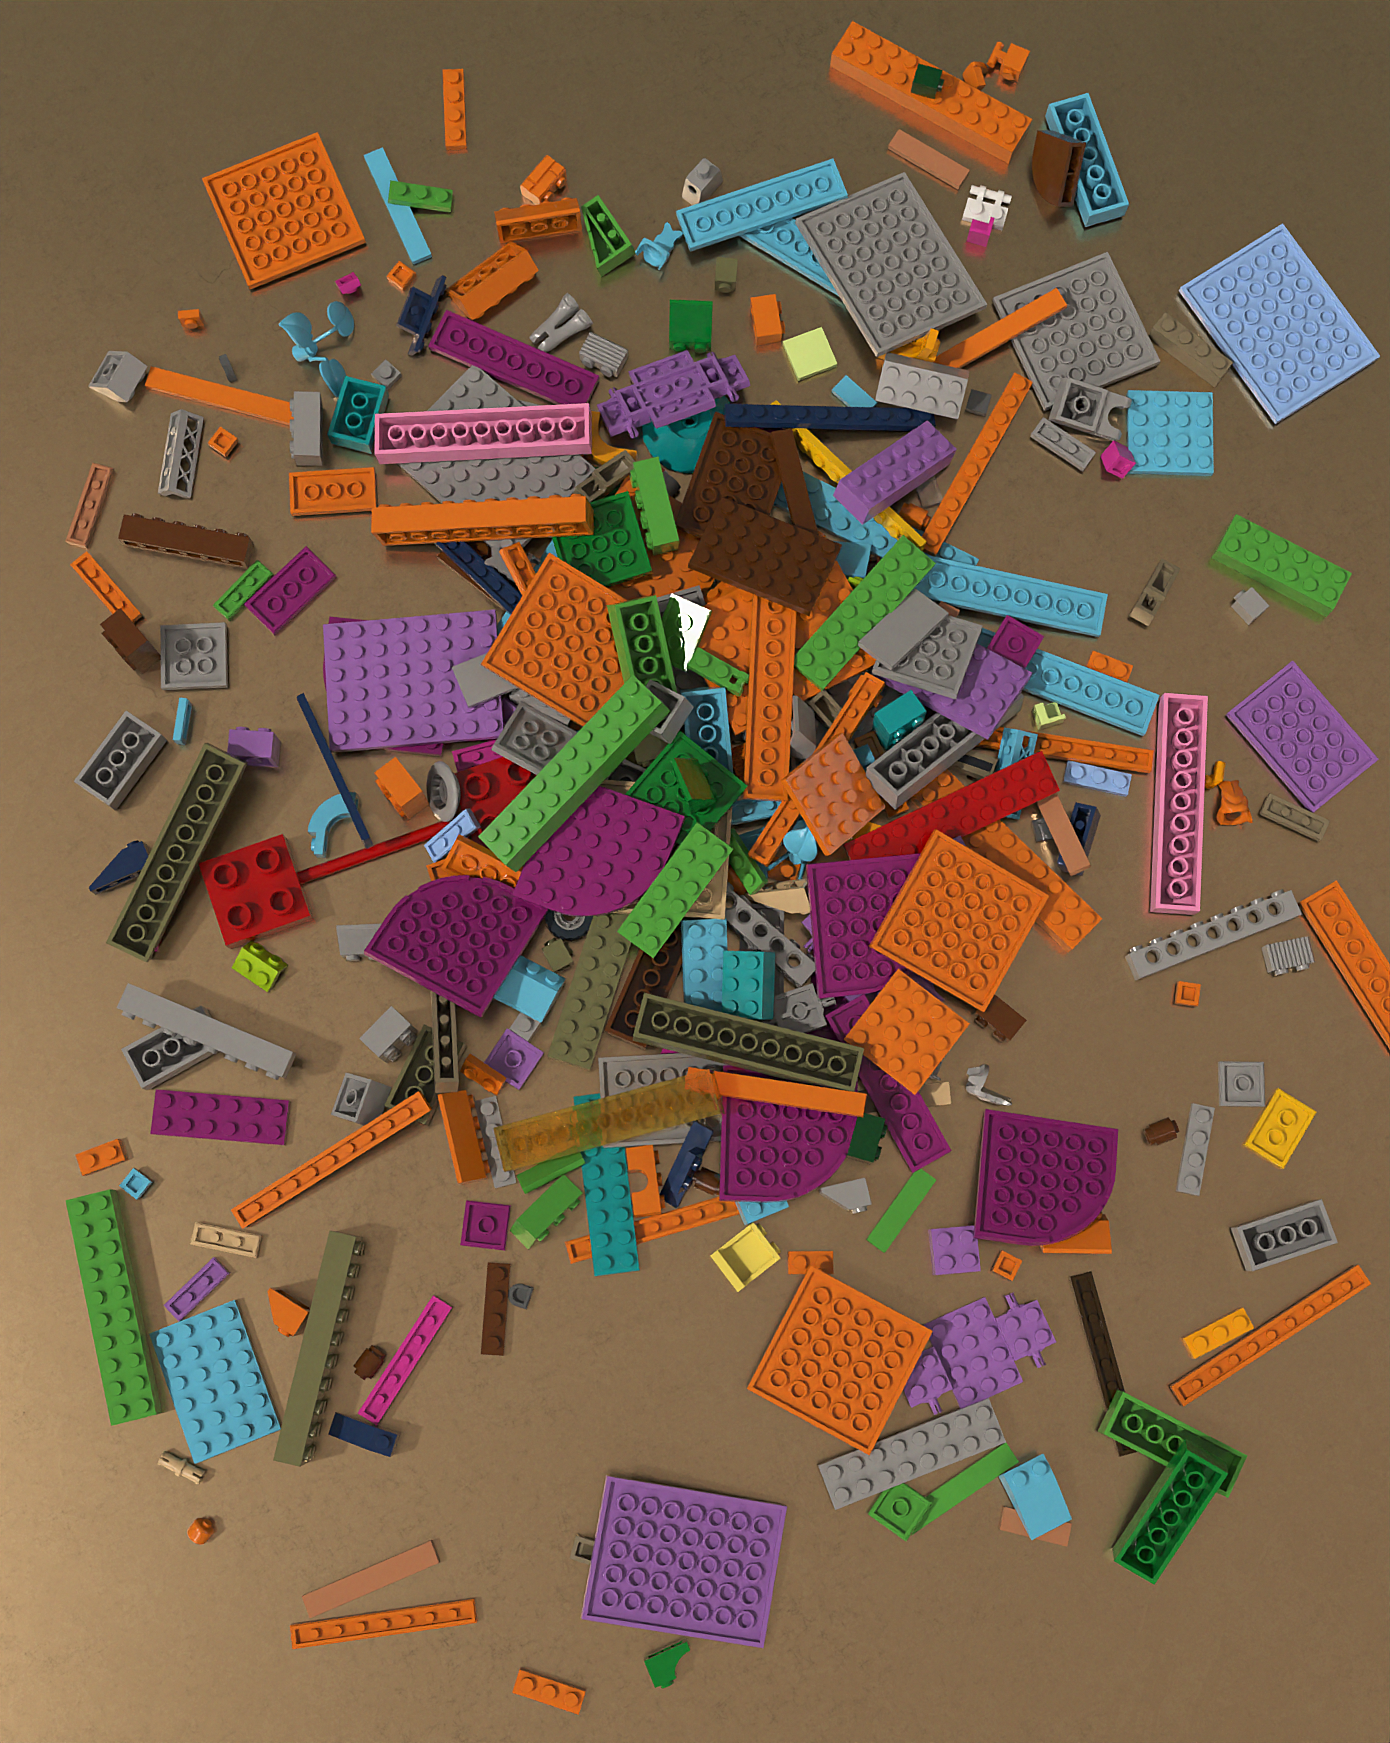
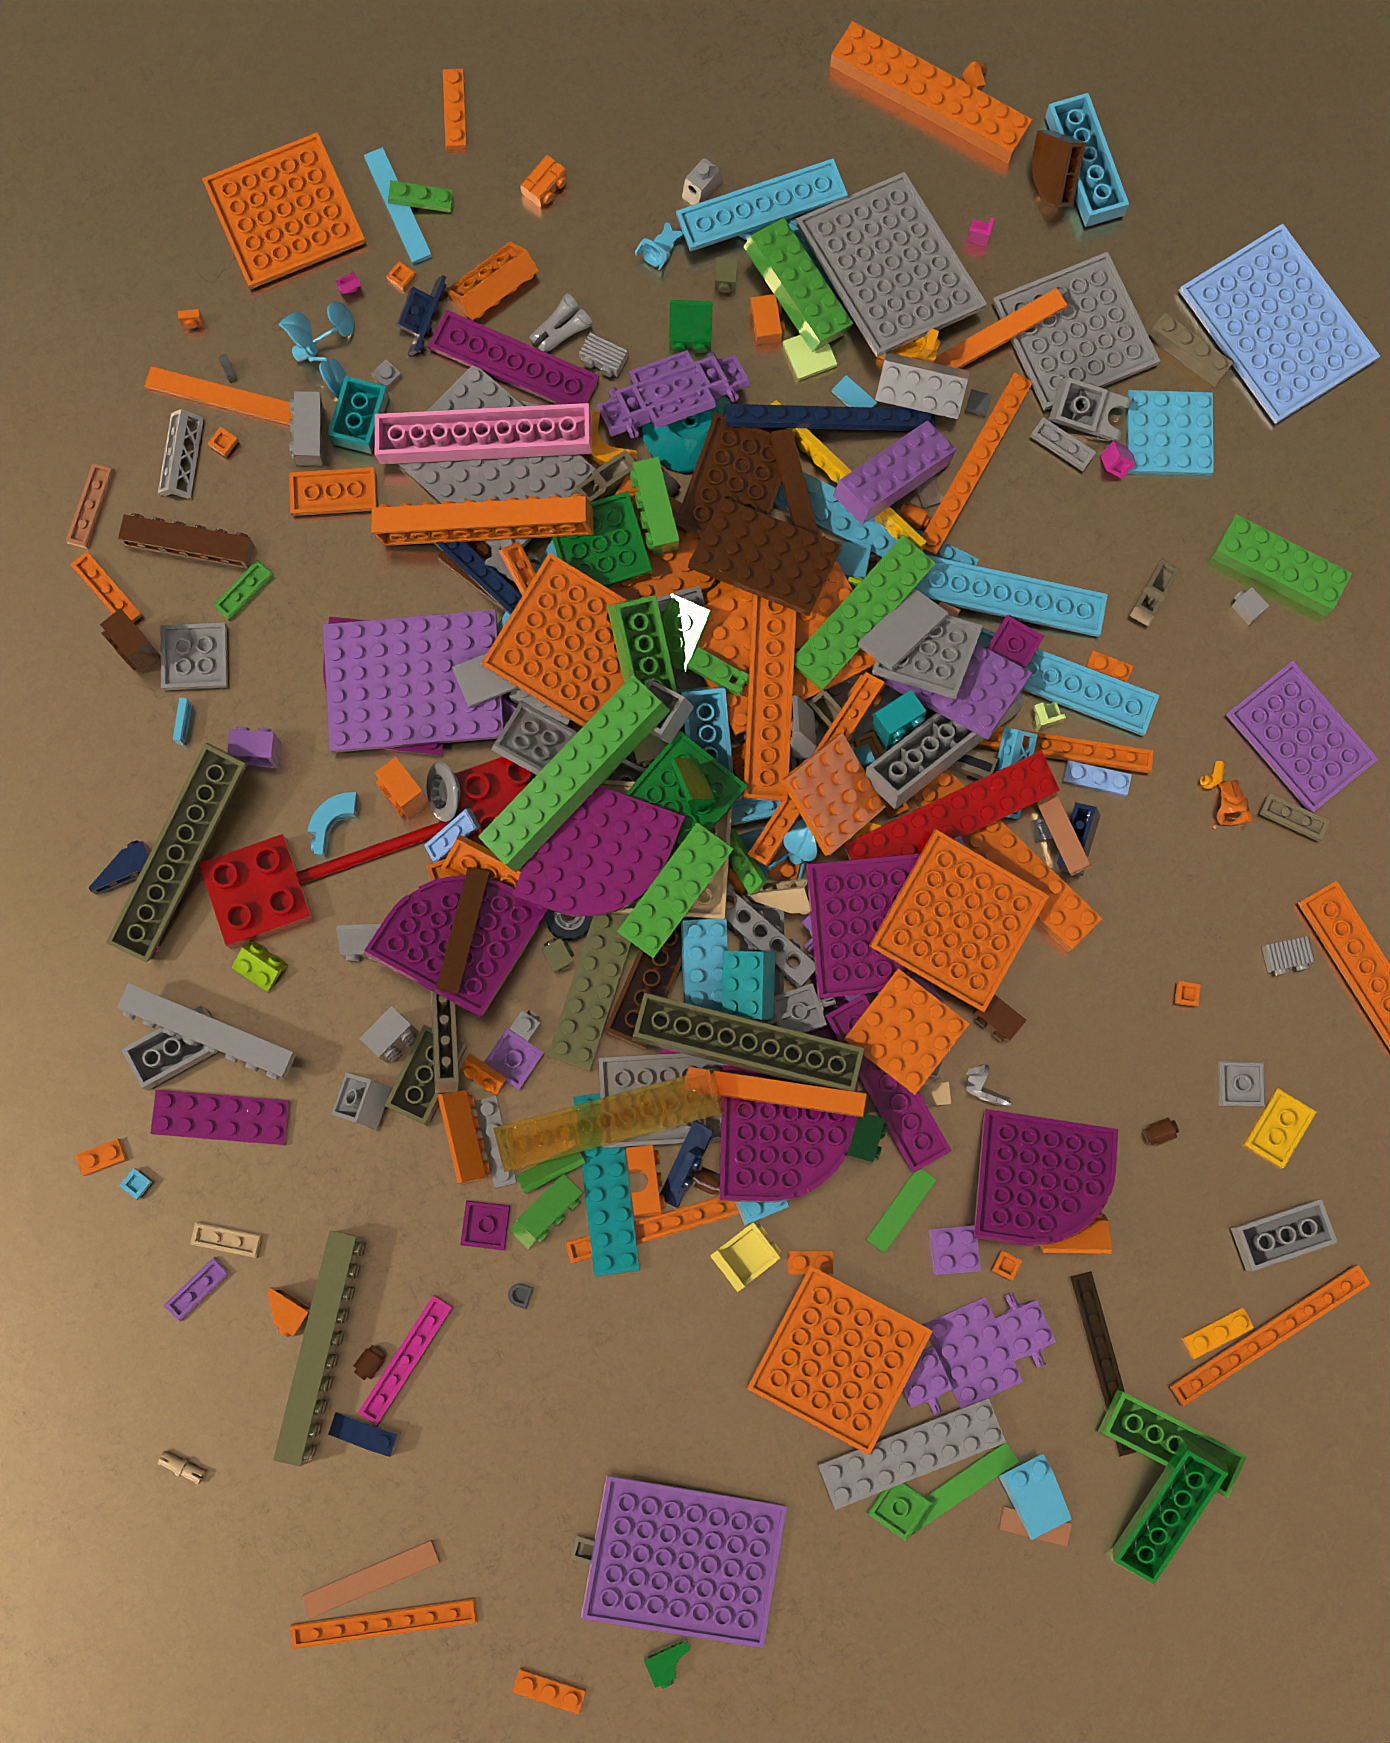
(113, 1307): bright green brick -> none
(118, 376): light grey slope -> none
(120, 760): light grey brick -> none
(200, 1531): orange piece -> none
(215, 1381): medium azure plate -> none
(290, 590): magenta tile -> none
(331, 1159): orange plate -> none
(351, 807): dark blue tile -> none
(462, 930): none -> reddish brown tile
(474, 755): dark pink tile -> none
(495, 1309): reddish brown plate -> none
(530, 989): medium azure slope -> none
(538, 220): orange slope -> none
(606, 237): bright green wedge -> none
(798, 284): none -> bright green brick
(848, 1195): light grey slope -> none
(927, 81): dark green brick -> none
(928, 159): nougat tile -> none
(982, 211): white plate -> none
(1011, 62): orange brick -> none
(1179, 804): bright pink brick -> none
(1195, 1149): light grey plate -> none
(1286, 910): light grey brick -> none

